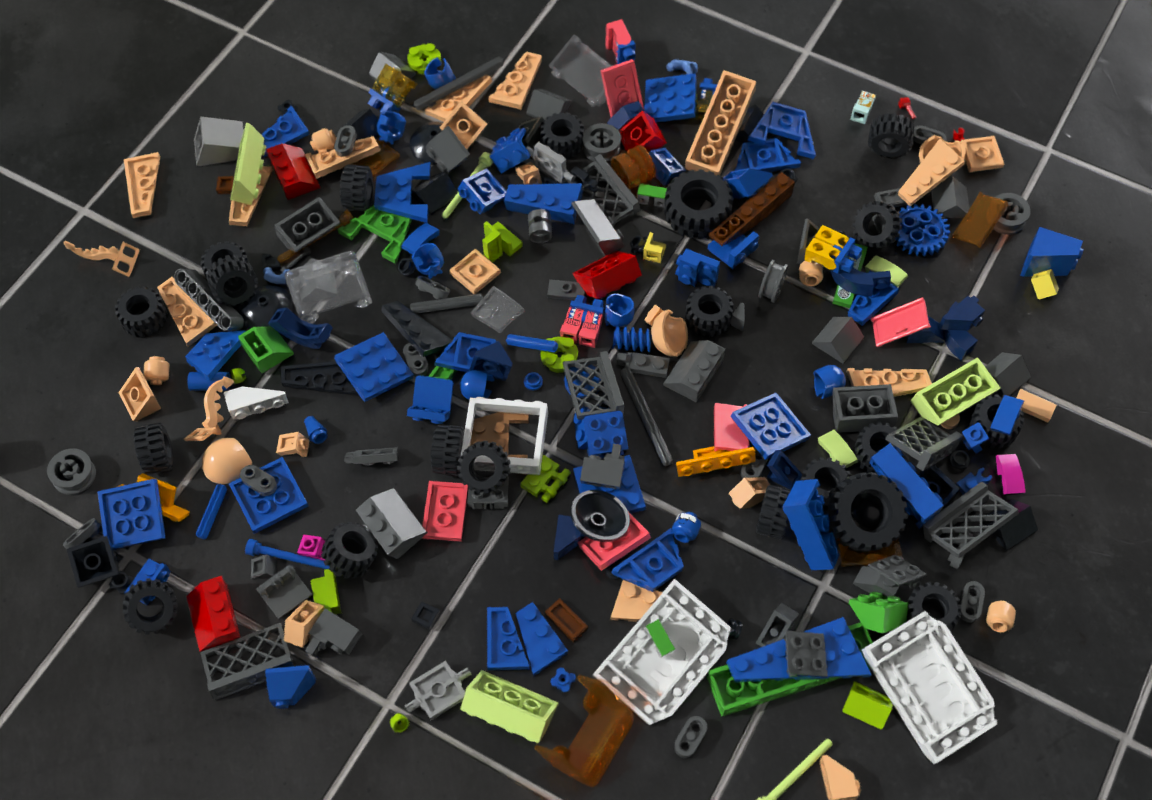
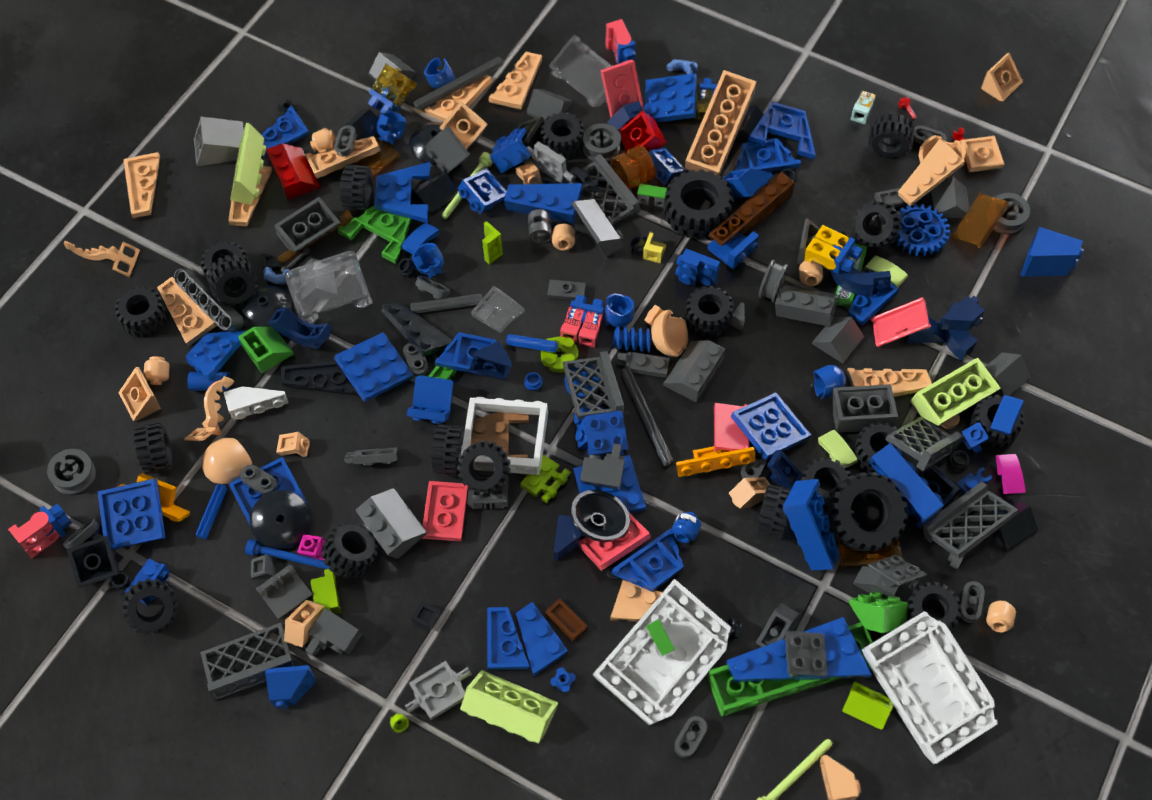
(41, 530): none -> coral hips
(212, 614): red slope -> none
(224, 184): reddish brown tile -> none
(237, 375): lime hinge -> none
(275, 534): none -> black dish
(315, 430): blue cone -> none
(416, 56): lime plate -> none
(474, 384): blue helmet -> none
(475, 271): light nougat plate -> none
(510, 242): lime panel -> none
(563, 236): none -> light nougat head
(598, 737): clear orange windscreen -> none
(608, 274): red slope -> none
(806, 305): none -> dark grey slope
(1002, 78): none -> light nougat slope
(1036, 406): light nougat tile -> none
(1044, 284): light yellow panel -> none

